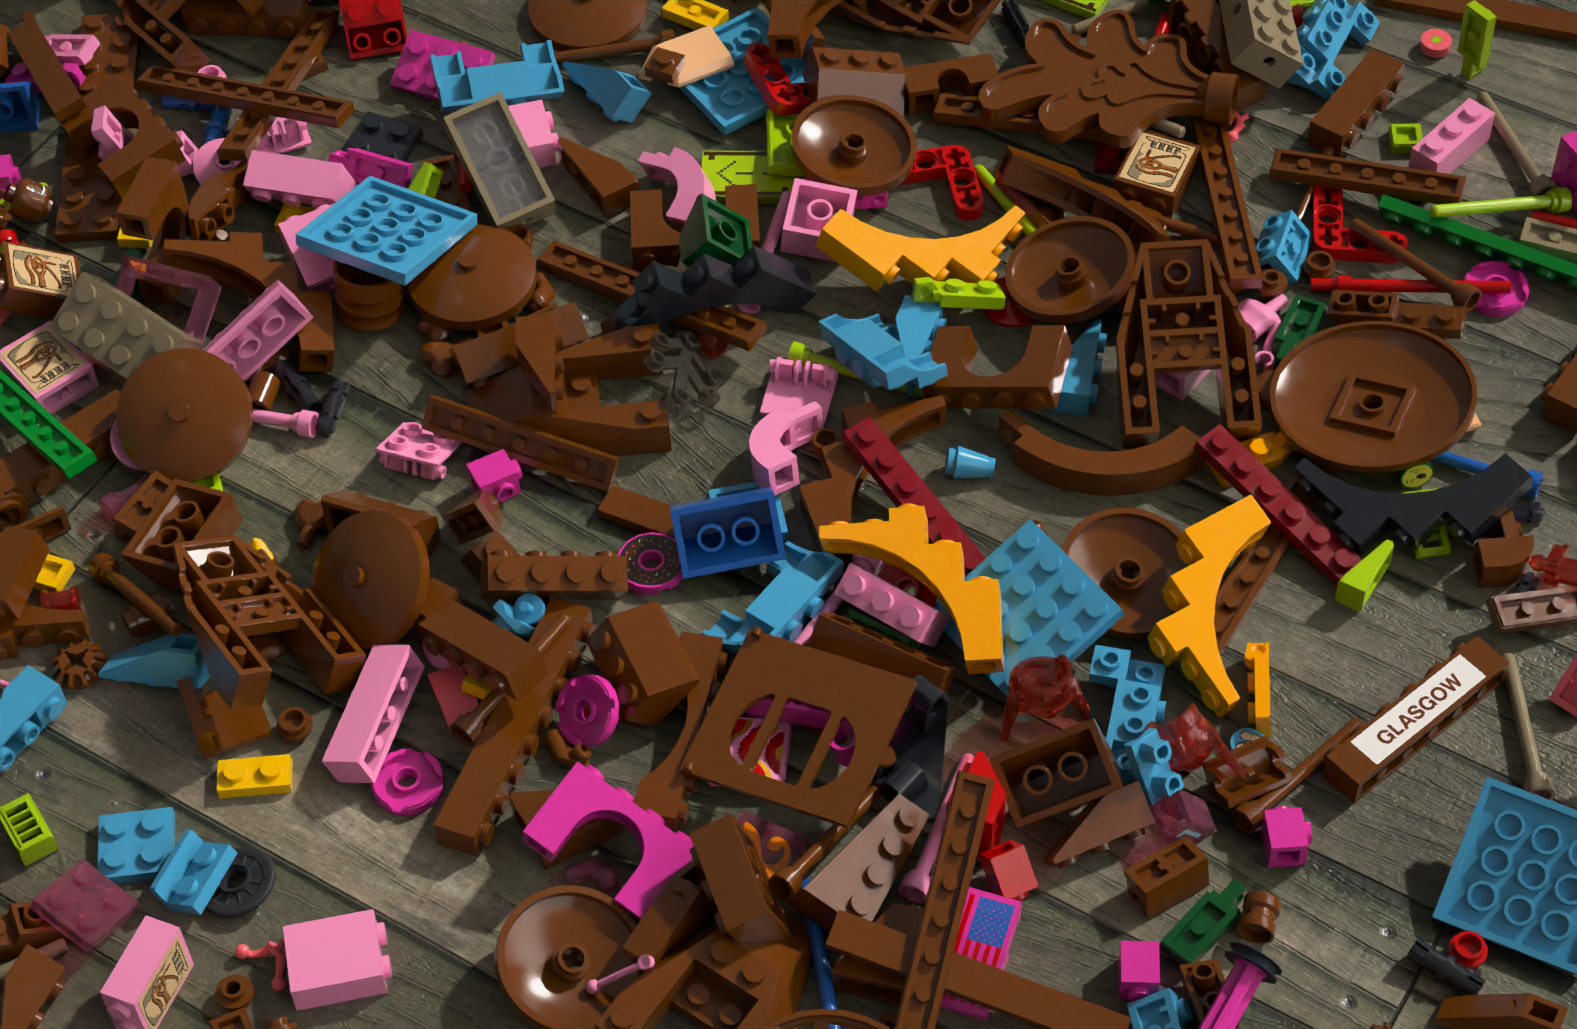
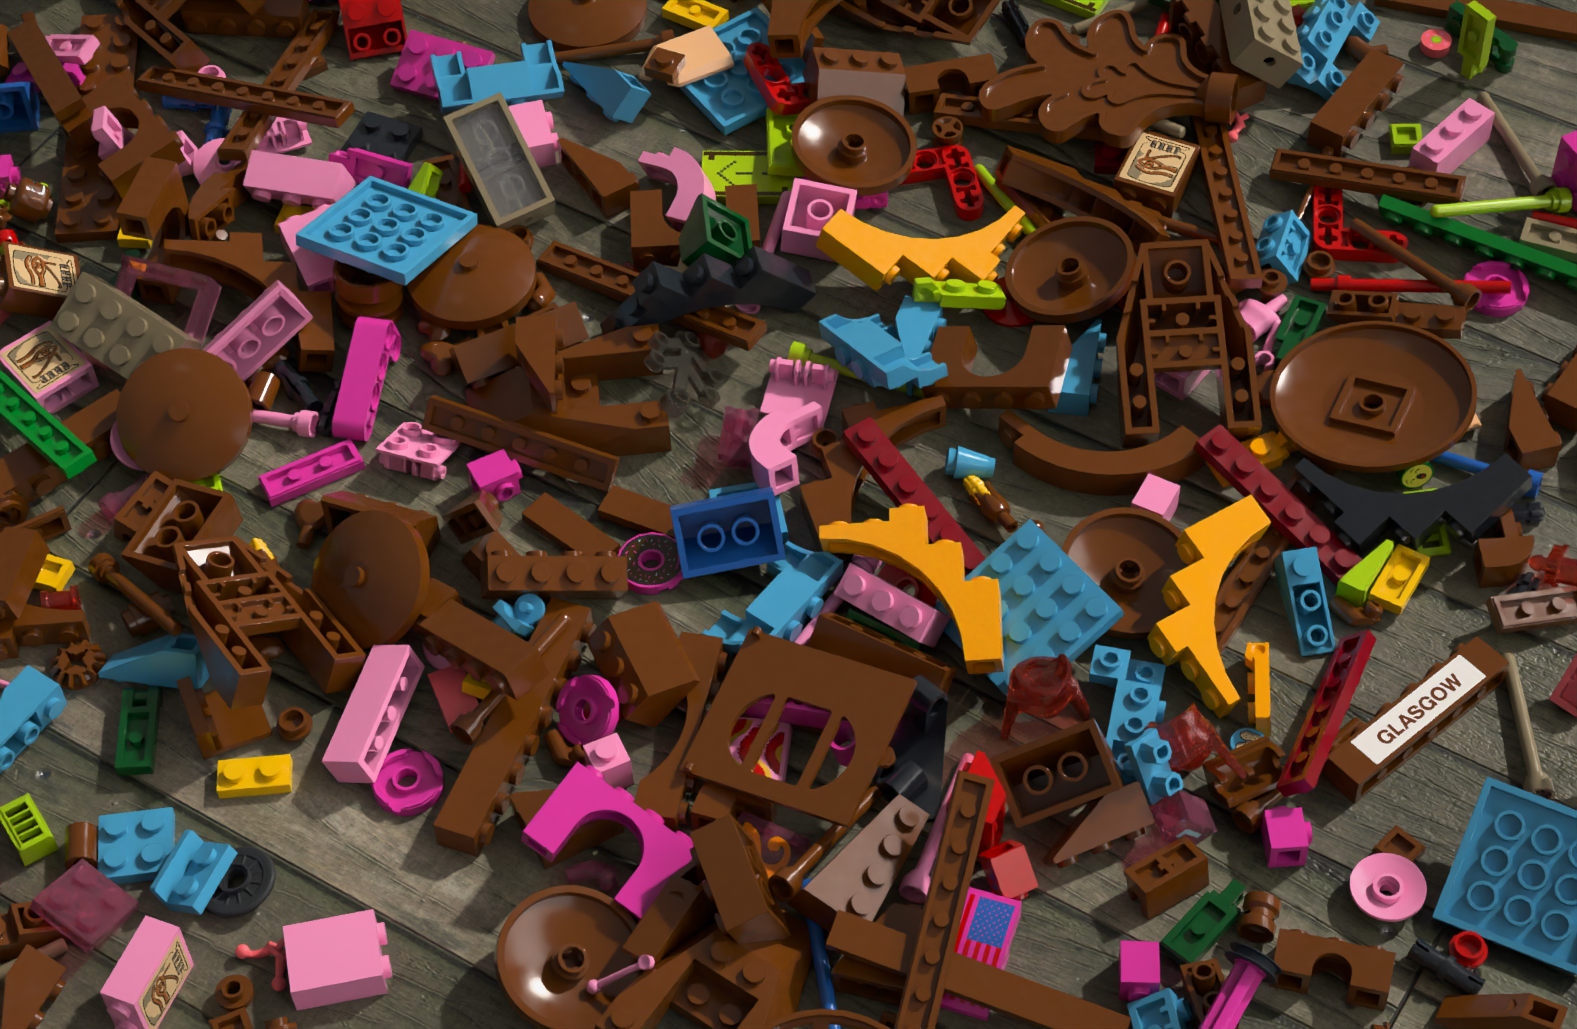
(80, 843): none -> reddish brown piece
(138, 731): none -> dark green plate
(311, 472): none -> dark pink tile
(371, 348): none -> dark pink beam
(567, 527): none -> reddish brown tile
(611, 760): none -> bright pink brick
(717, 801): none -> reddish brown brick
(736, 435): none -> clear pink hips
(947, 132): none -> reddish brown wheel
(990, 503): none -> reddish brown piece
(1157, 497): none -> bright pink brick
(1305, 600): none -> dark azure slope
(1326, 714): none -> dark red plate
(1356, 616): none -> reddish brown arm
(1358, 48): none -> reddish brown arm
(1363, 968): none -> reddish brown arch
(1391, 874): none -> bright pink dish
(1399, 579): none -> yellow plate
(1400, 843): none -> reddish brown tile
(1502, 46): none -> dark green plate
(1528, 431): none -> reddish brown slope

